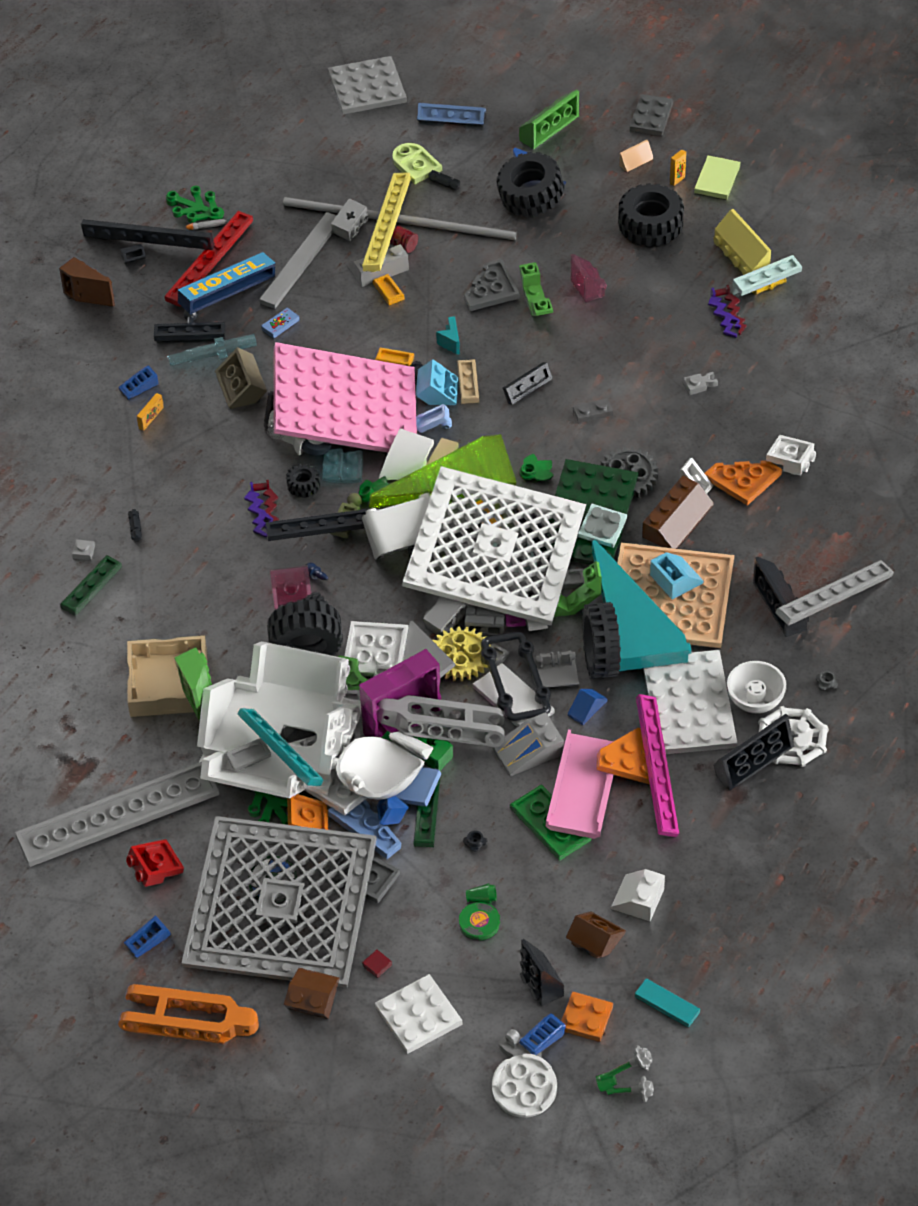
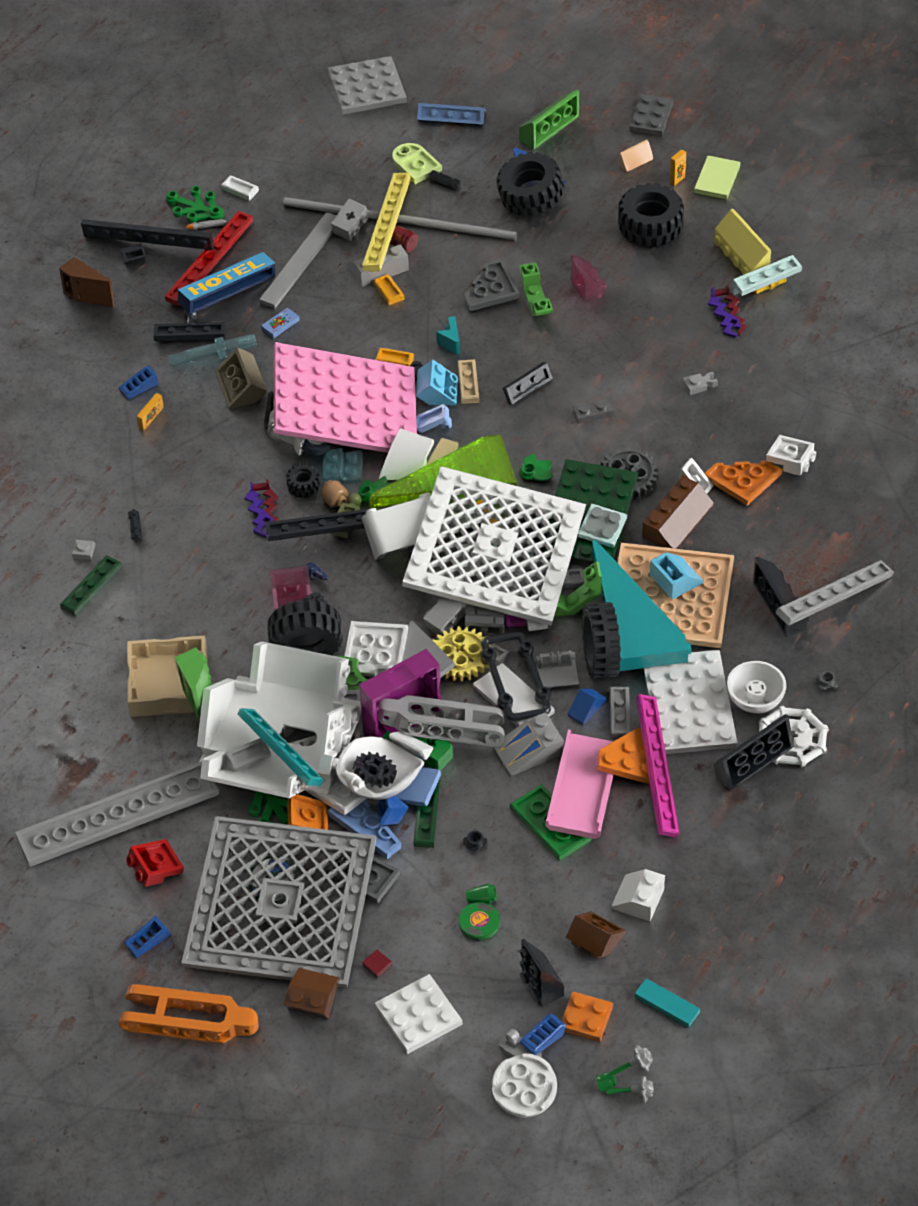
(239, 188): none -> white tile
(334, 493): none -> medium nougat head
(375, 769): none -> black gear
(619, 711): none -> light grey tile

